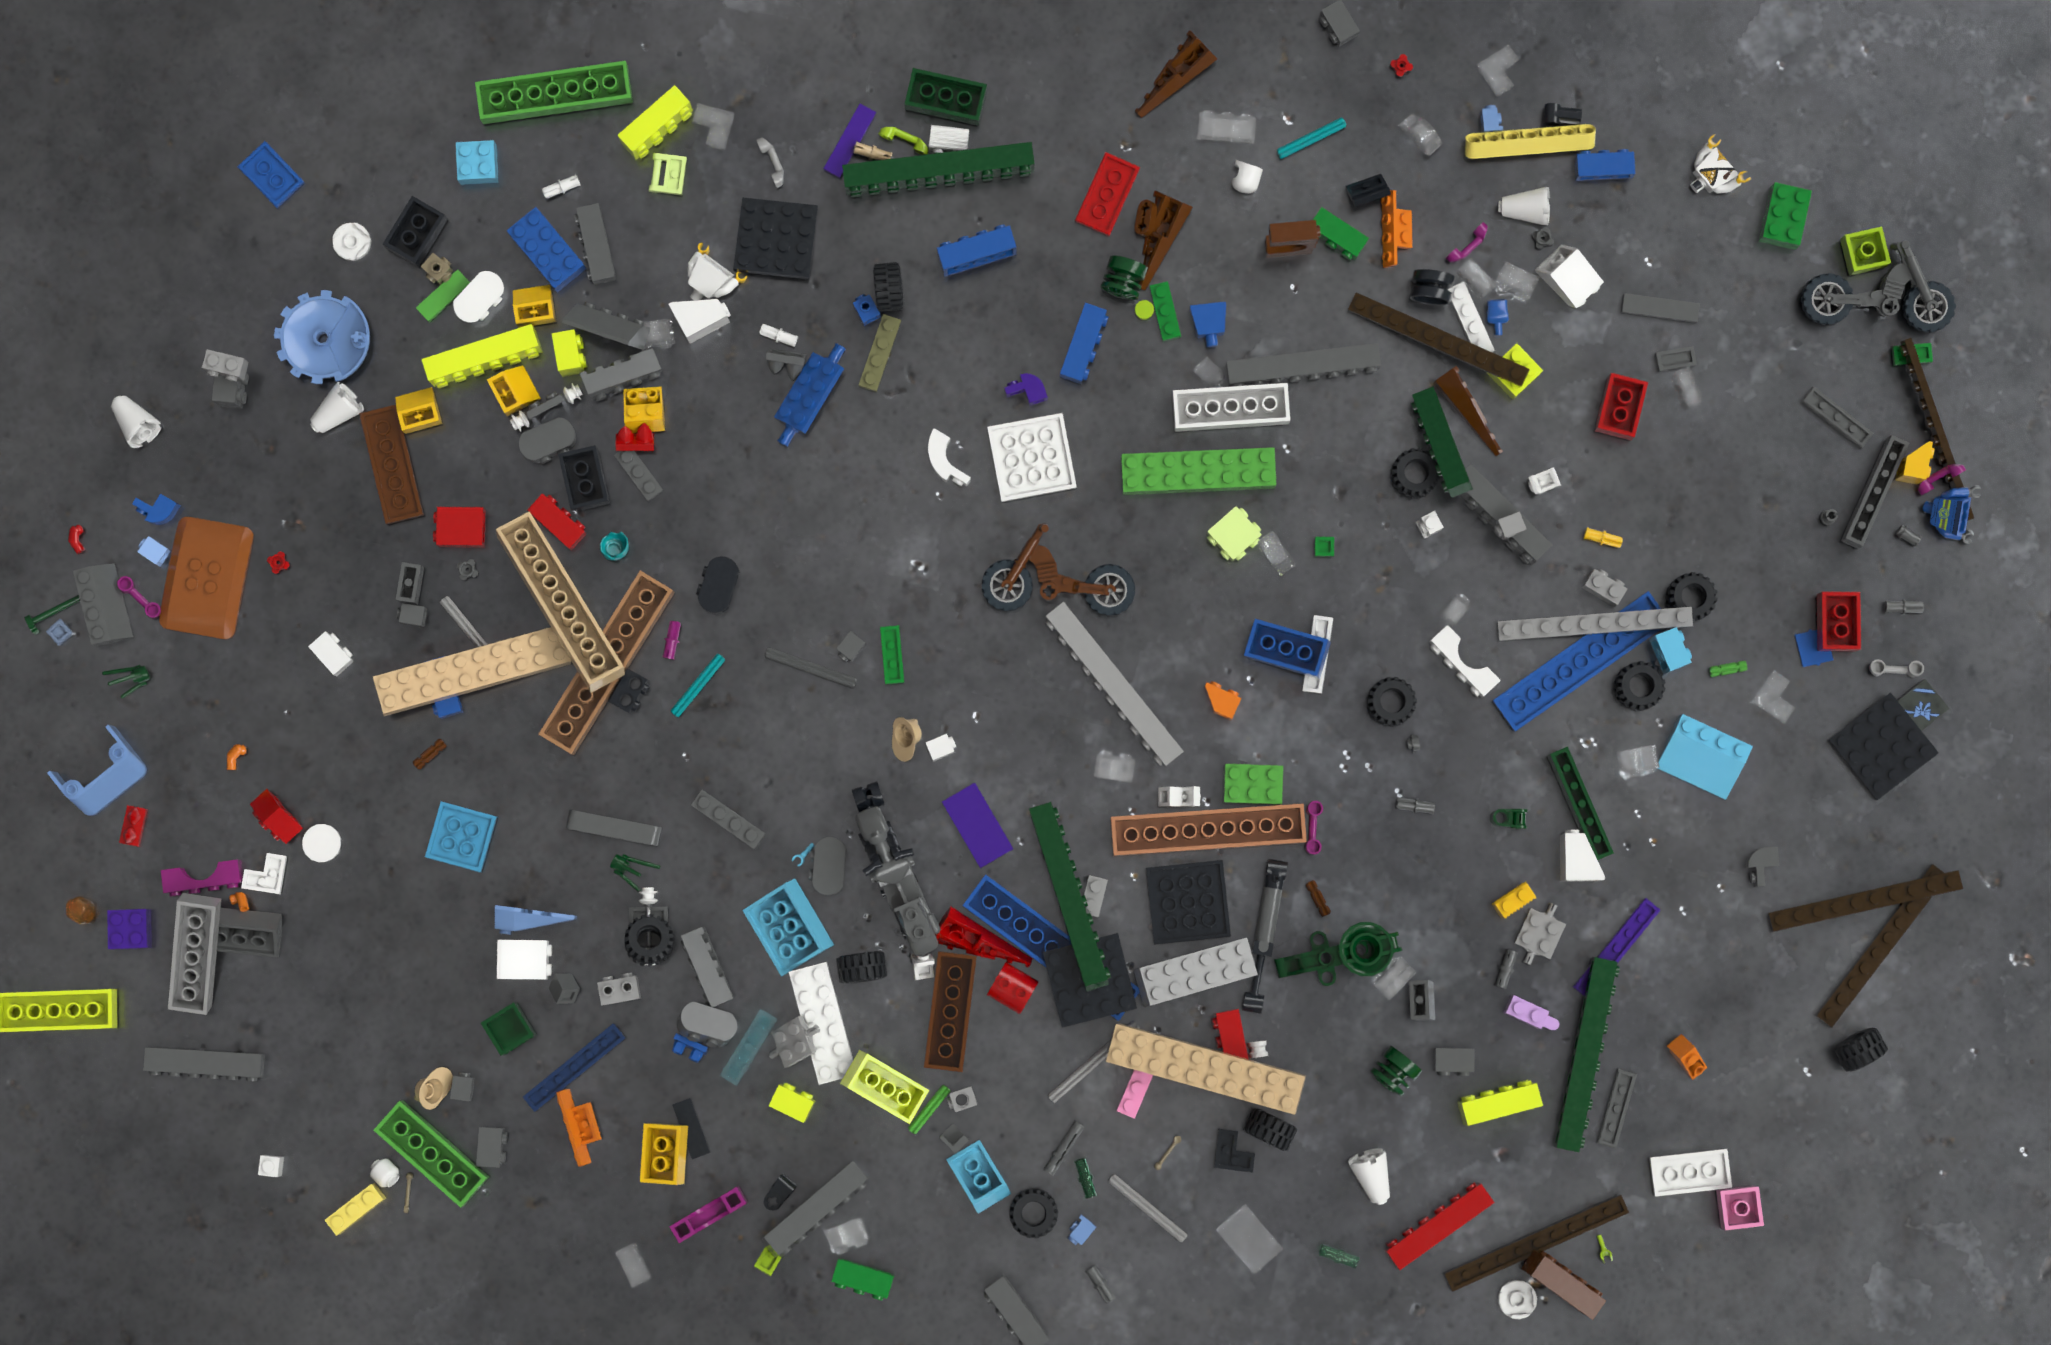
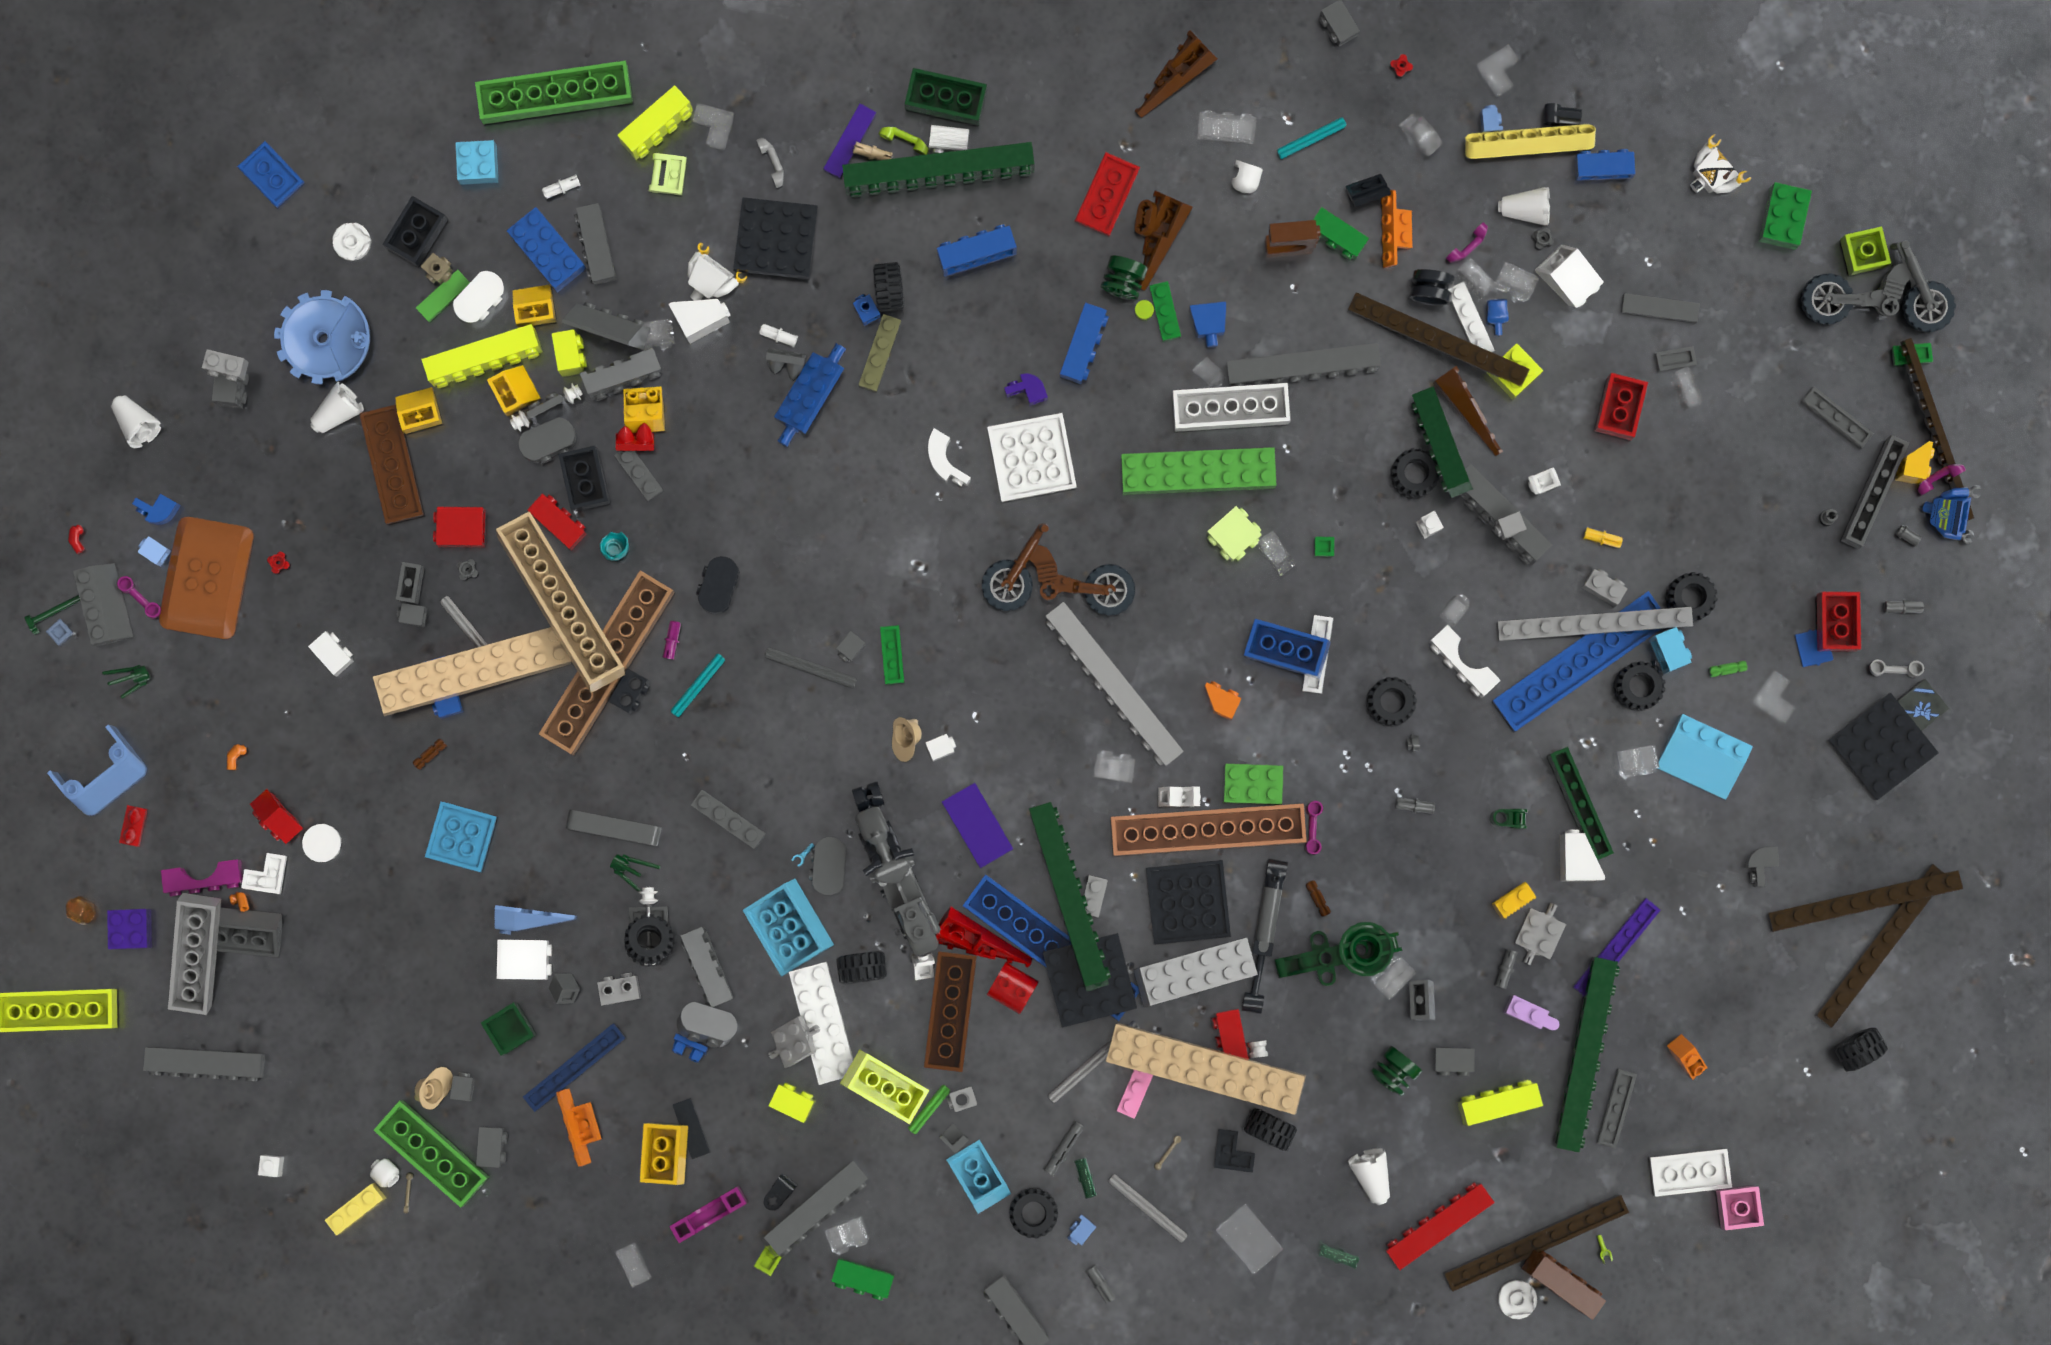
(749, 1047): clear light blue brick -> none

